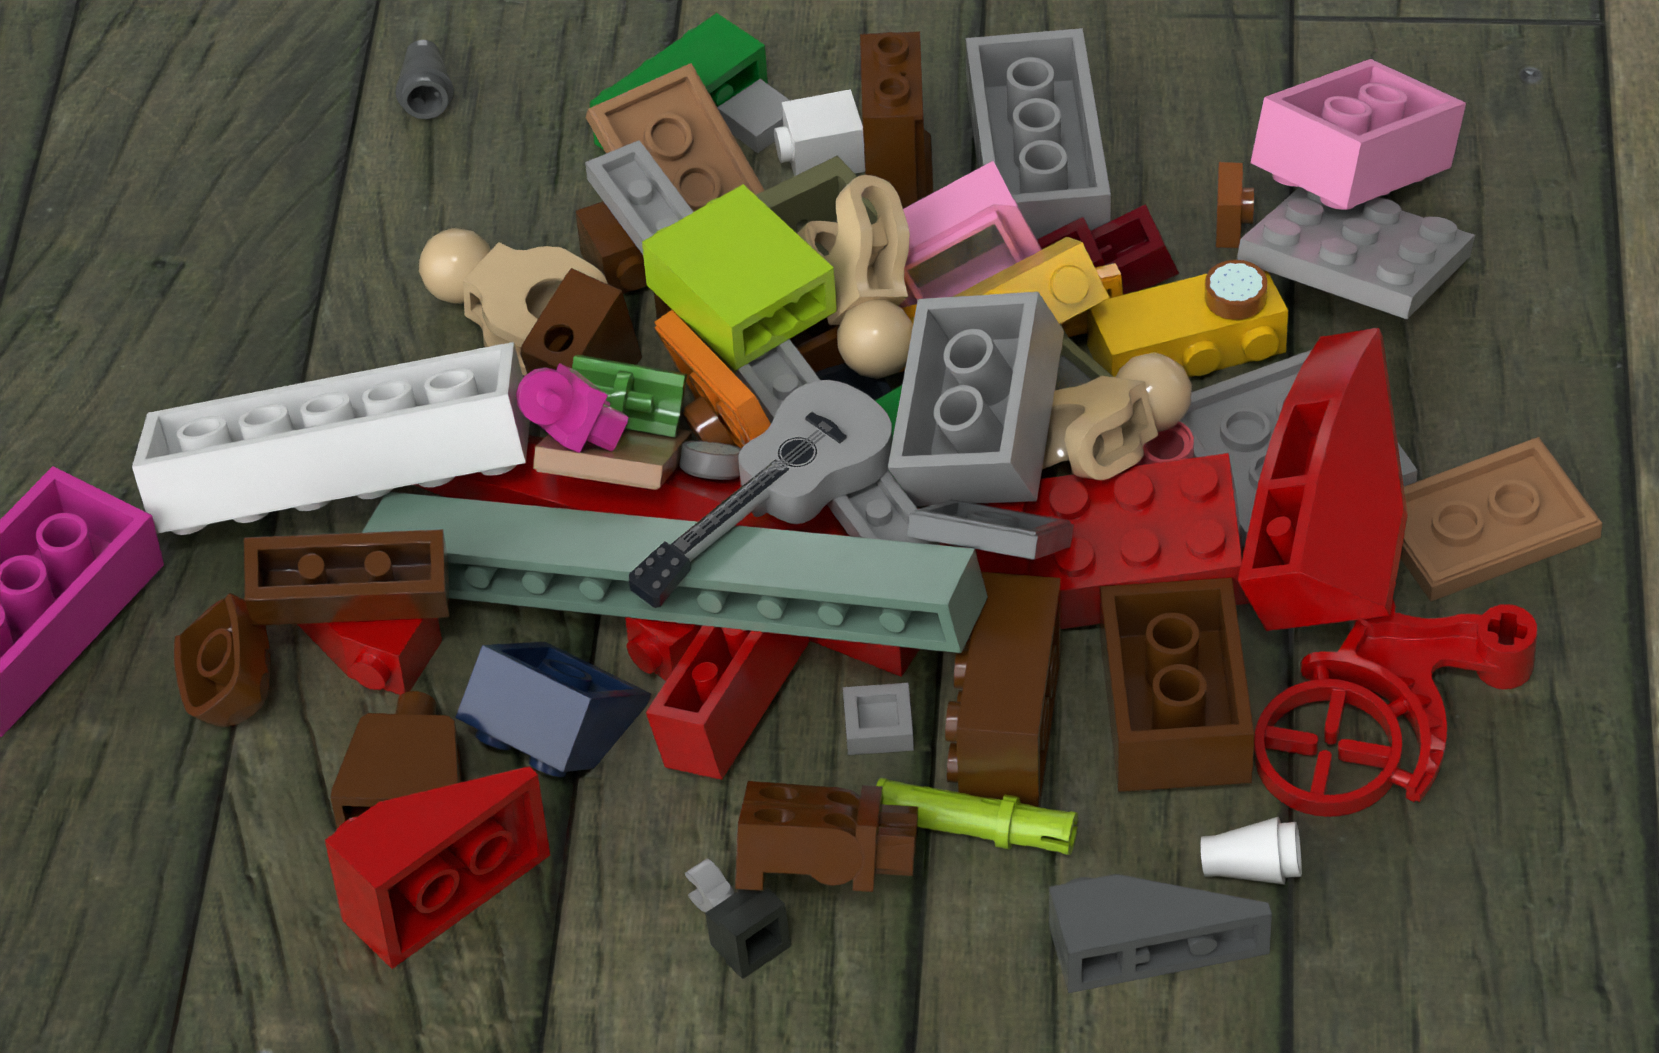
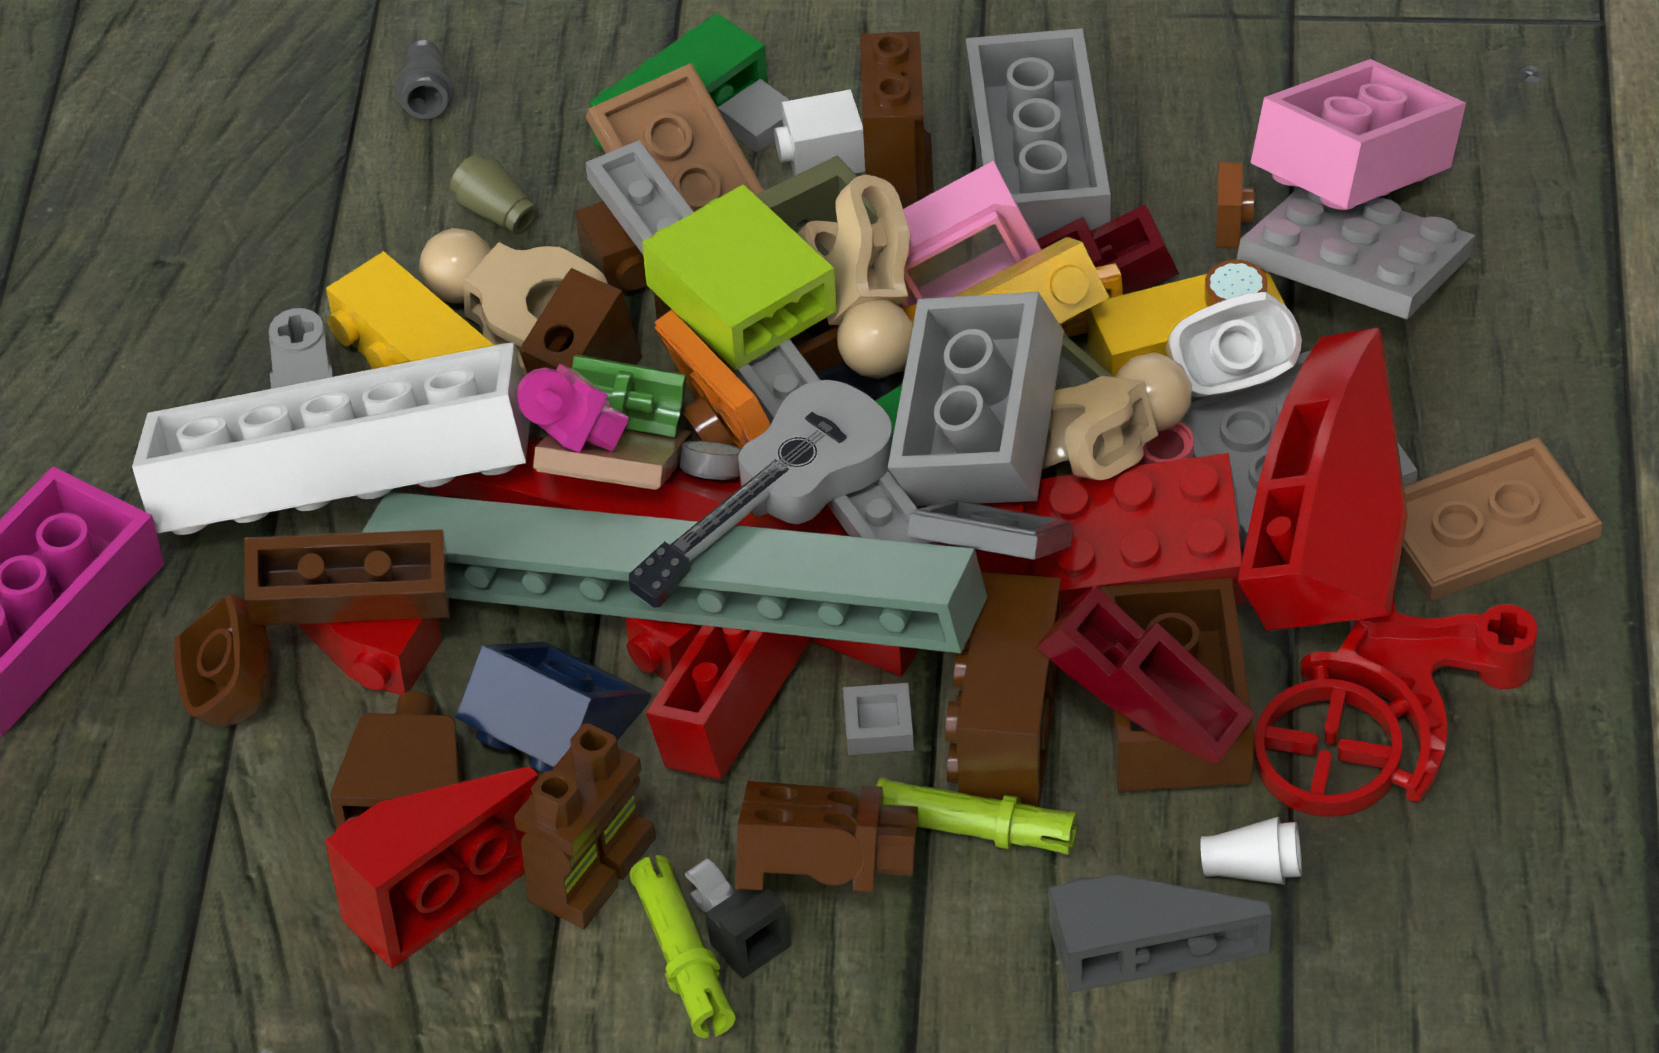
(298, 348): none -> light grey piece
(395, 316): none -> yellow brick
(492, 193): none -> olive cone
(583, 827): none -> reddish brown hips
(690, 966): none -> lime pin
(1145, 676): none -> dark red slope
(1236, 344): none -> white piece

